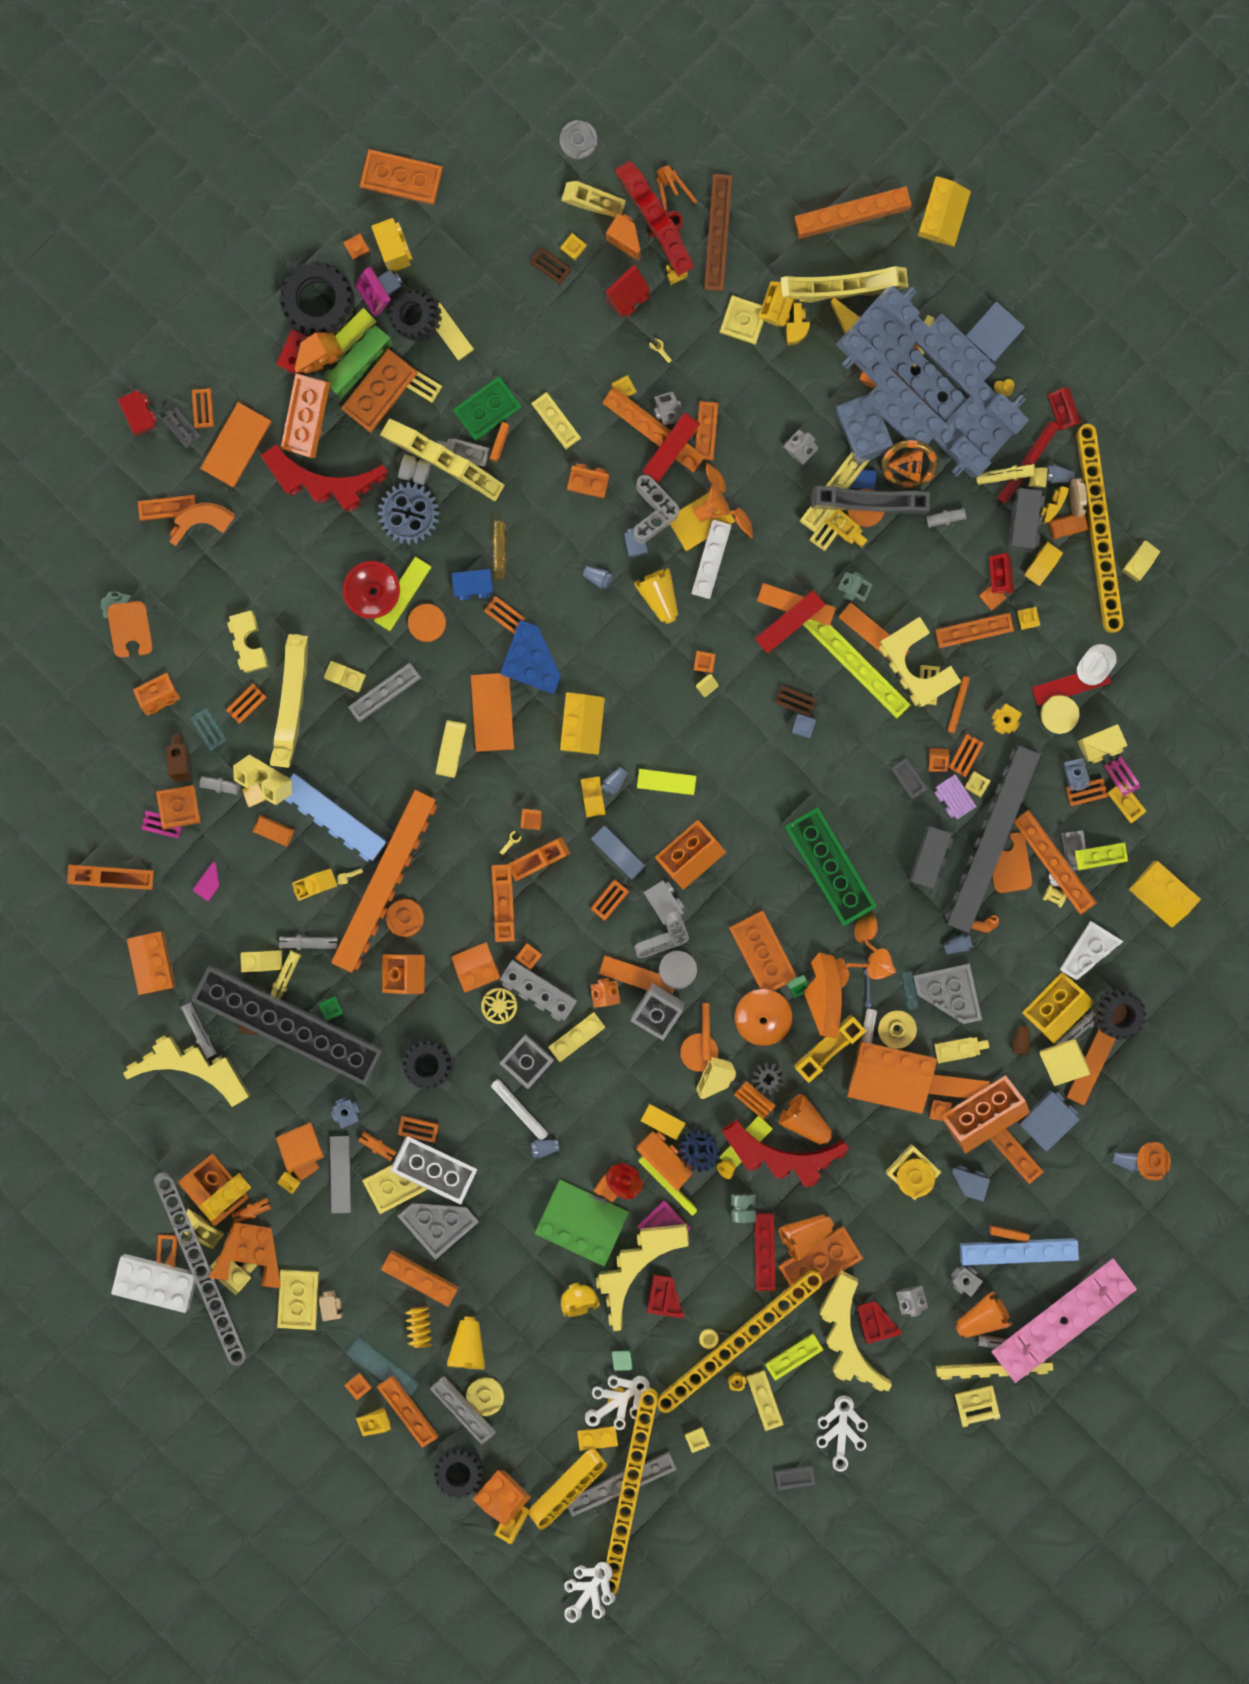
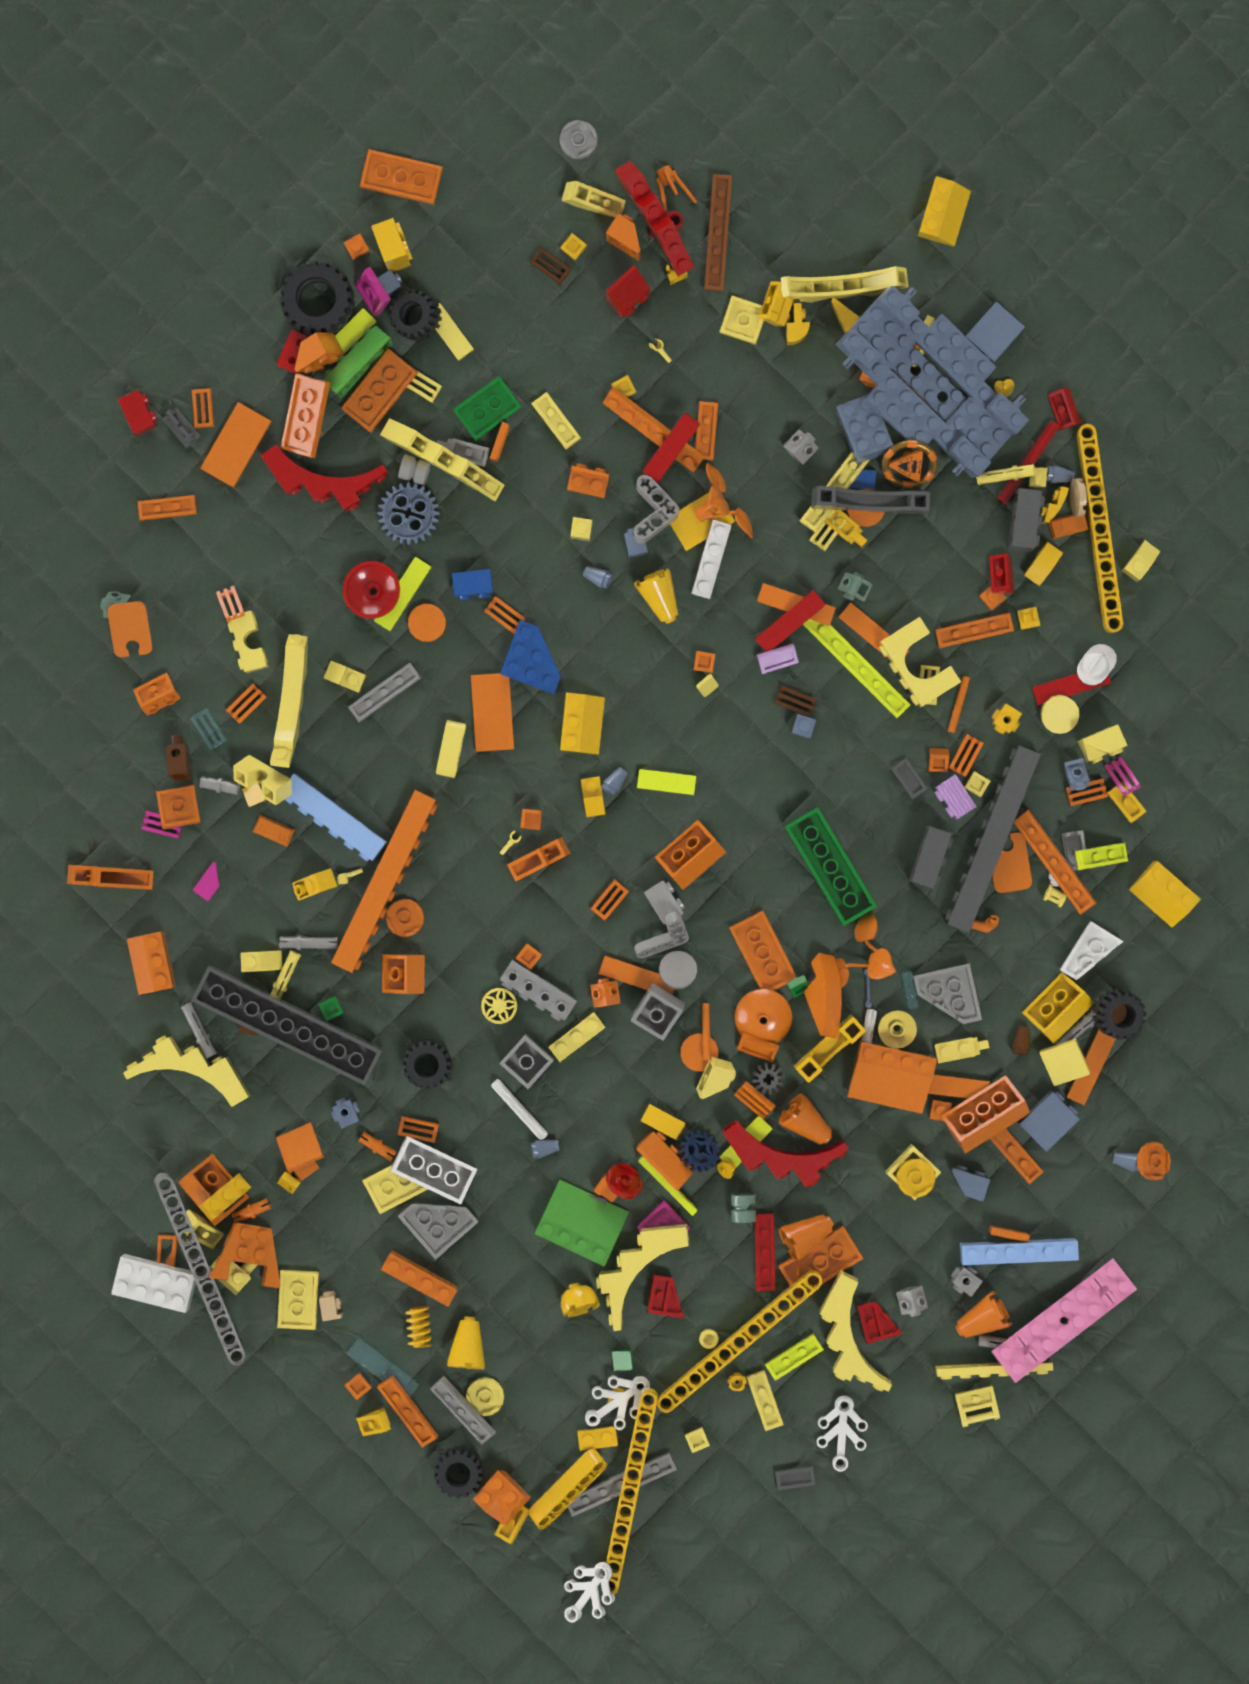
(201, 513): orange arch -> none
(227, 593): none -> orange tile
(340, 1174): light grey tile -> none
(475, 967): orange slope -> none
(498, 549): clear yellow pin -> none
(503, 903): orange slope -> none
(581, 529): none -> light yellow brick
(617, 852): sand blue slope -> none
(668, 408): light grey brick -> none
(758, 1047): none -> orange tile
(777, 658): none -> lavender tile
(852, 212): orange brick -> none
(946, 517): light grey pin -> none
(959, 944): sand blue cone -> none

